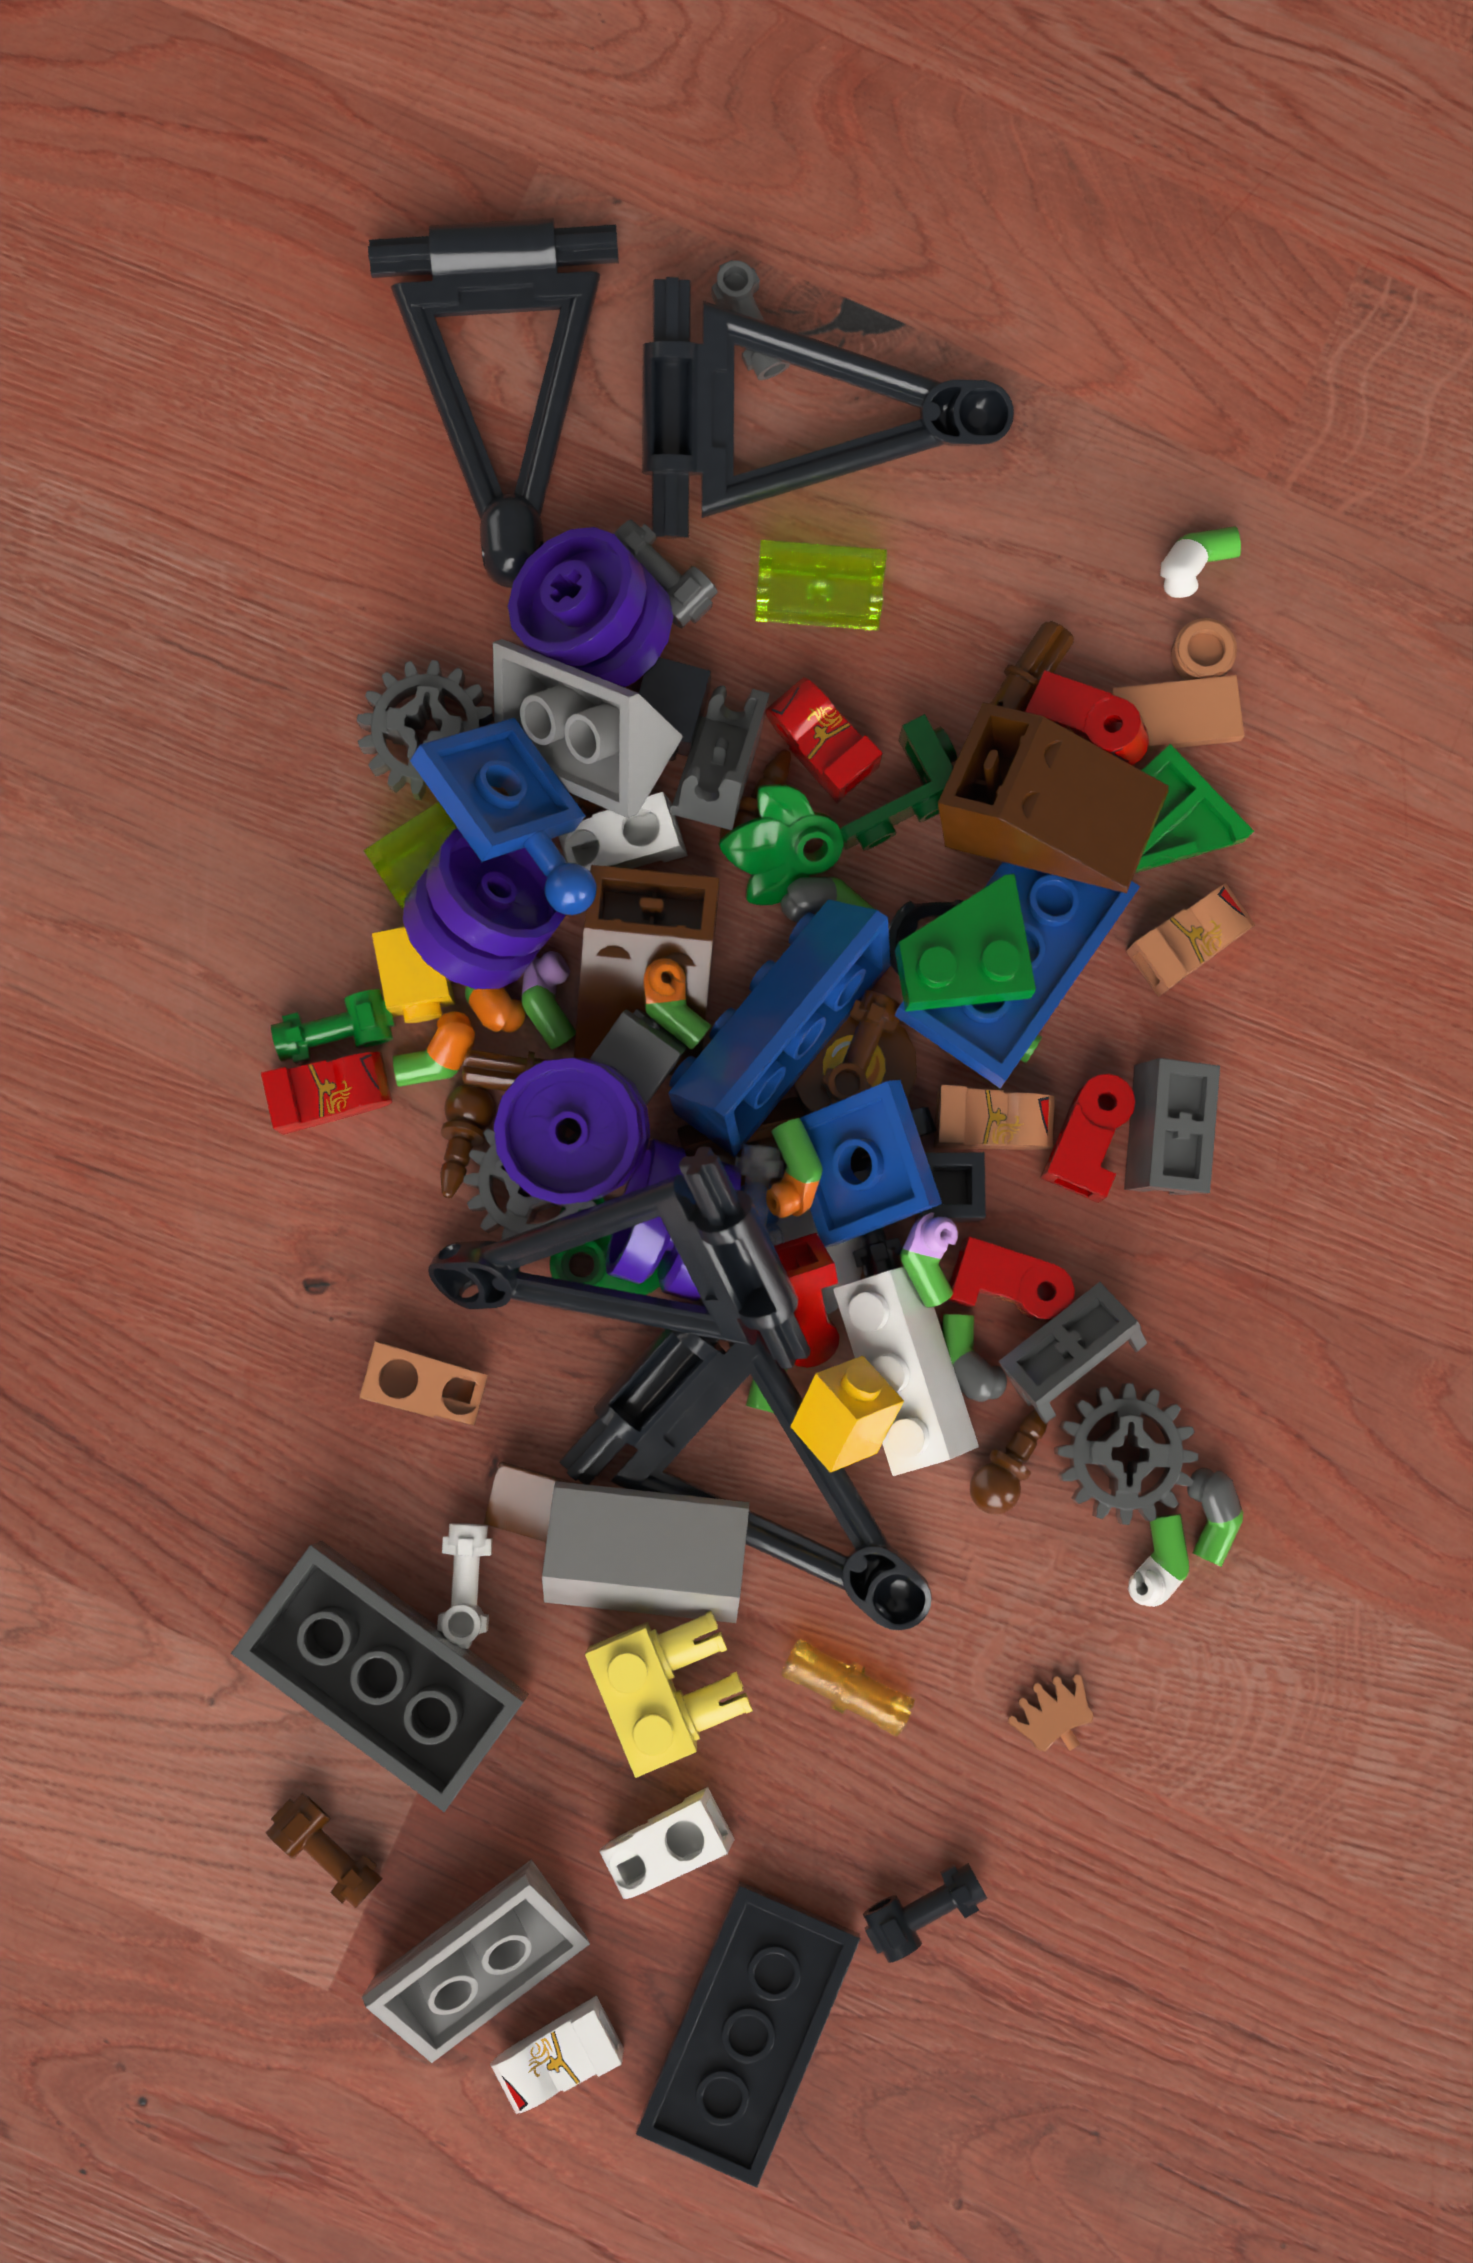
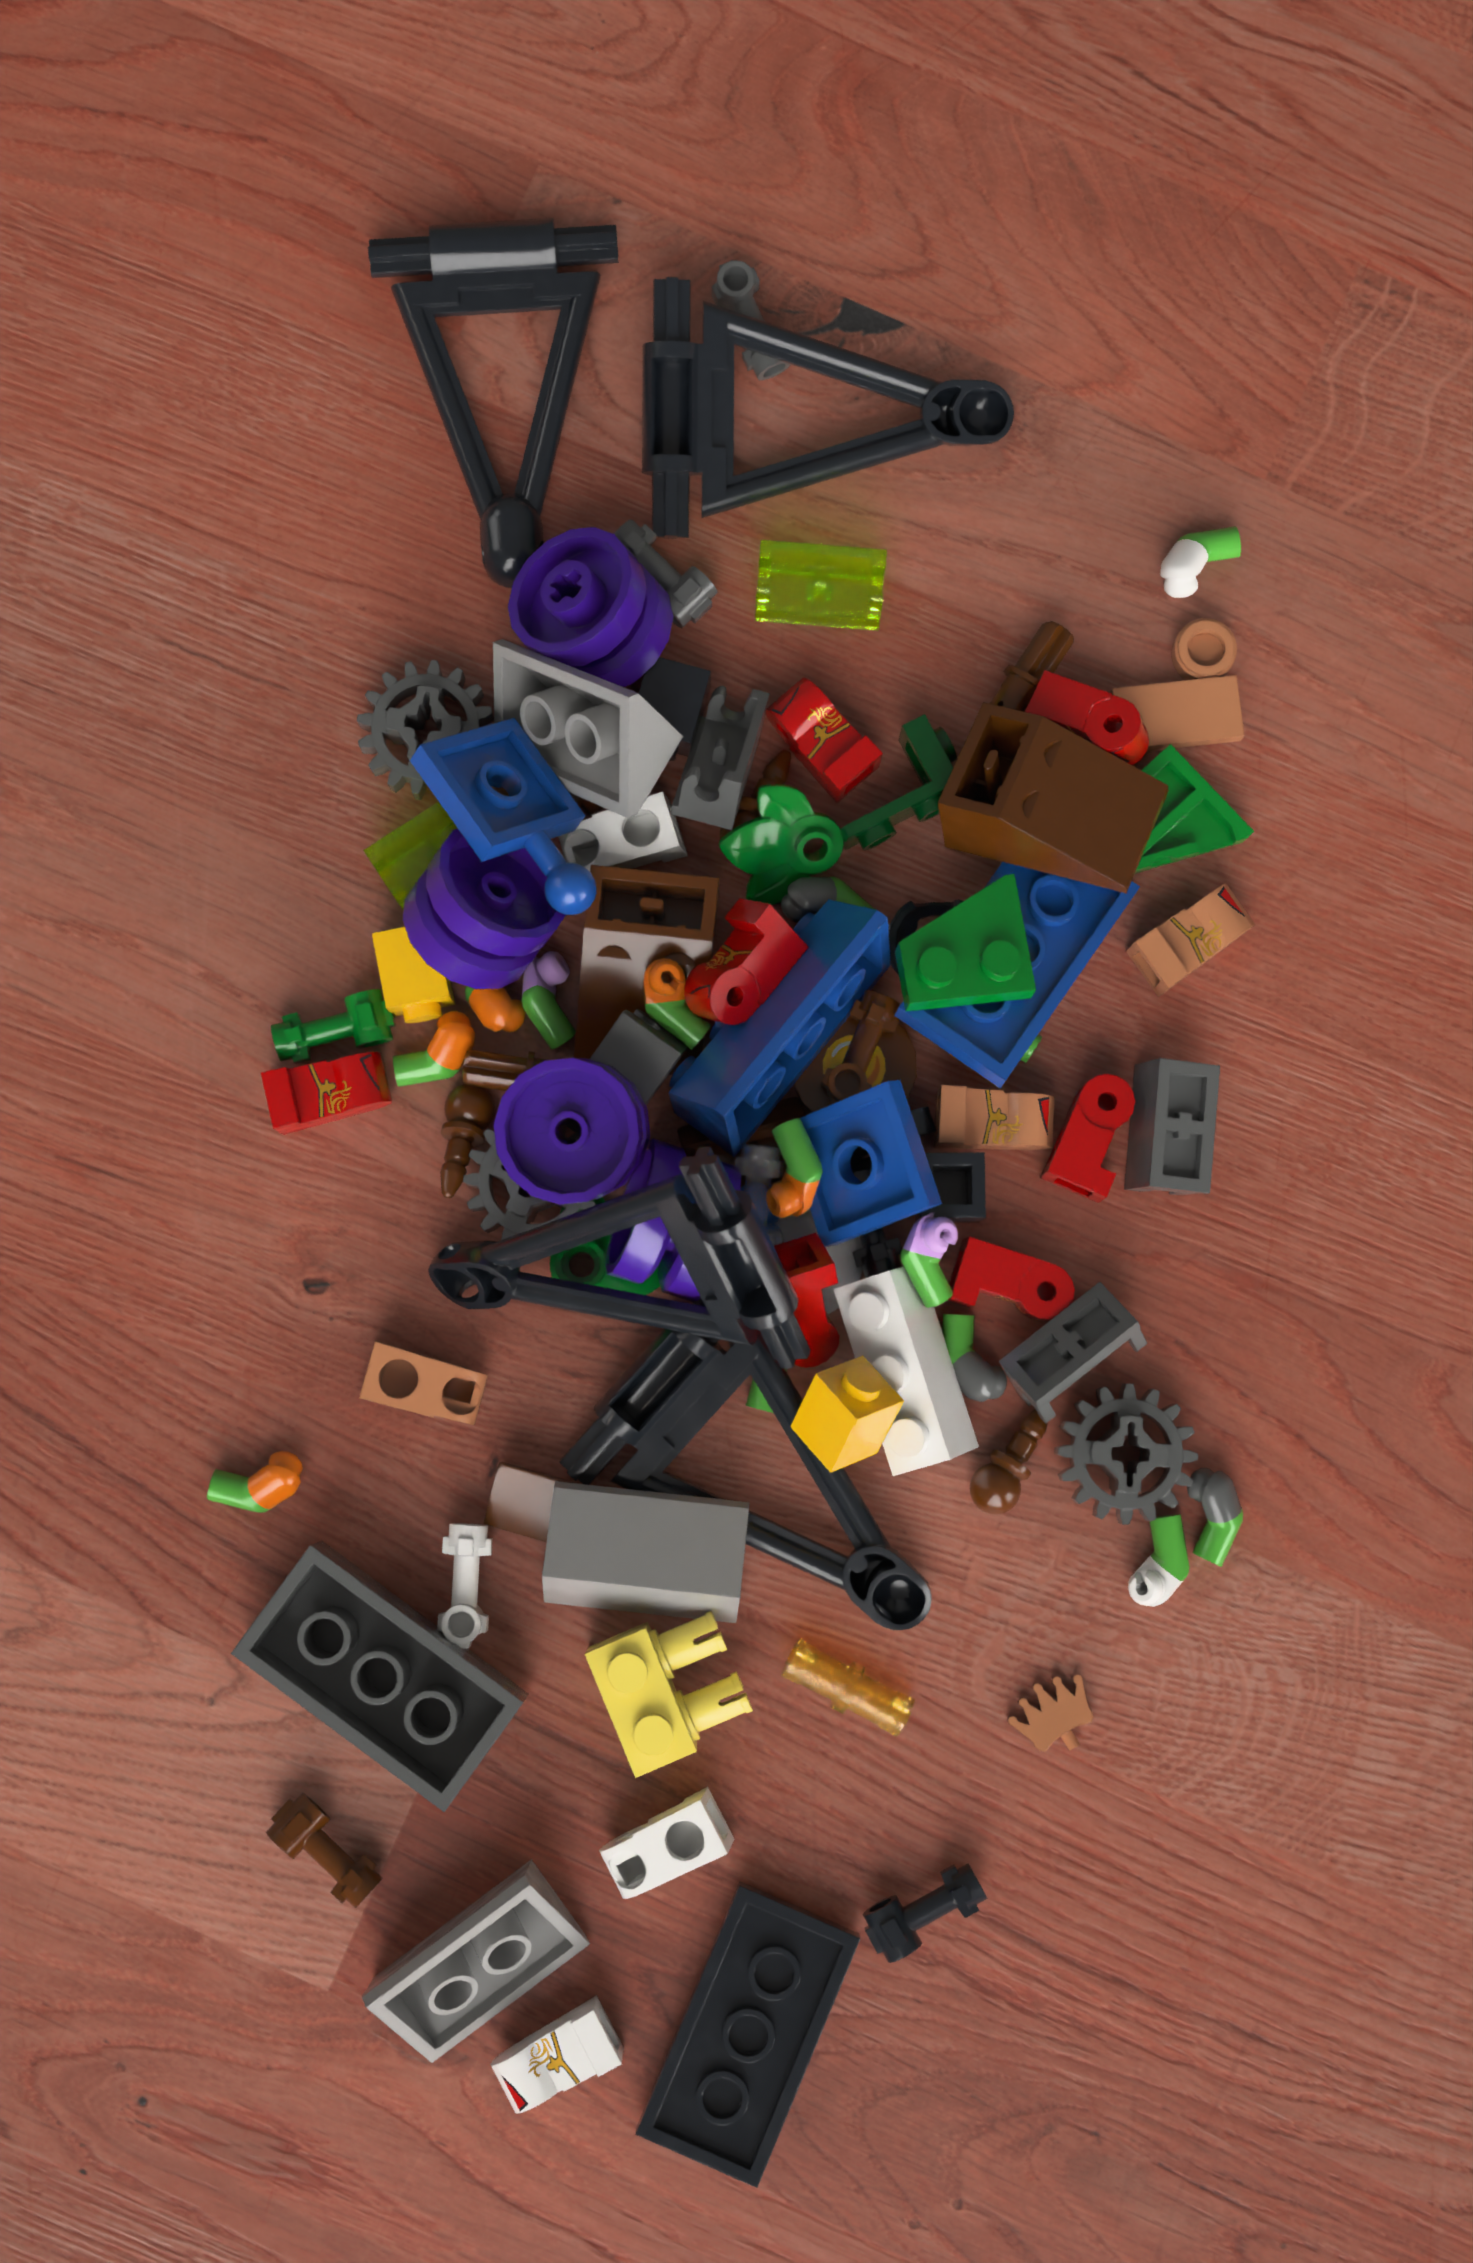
(261, 1490): none -> arm
(745, 966): none -> red leg

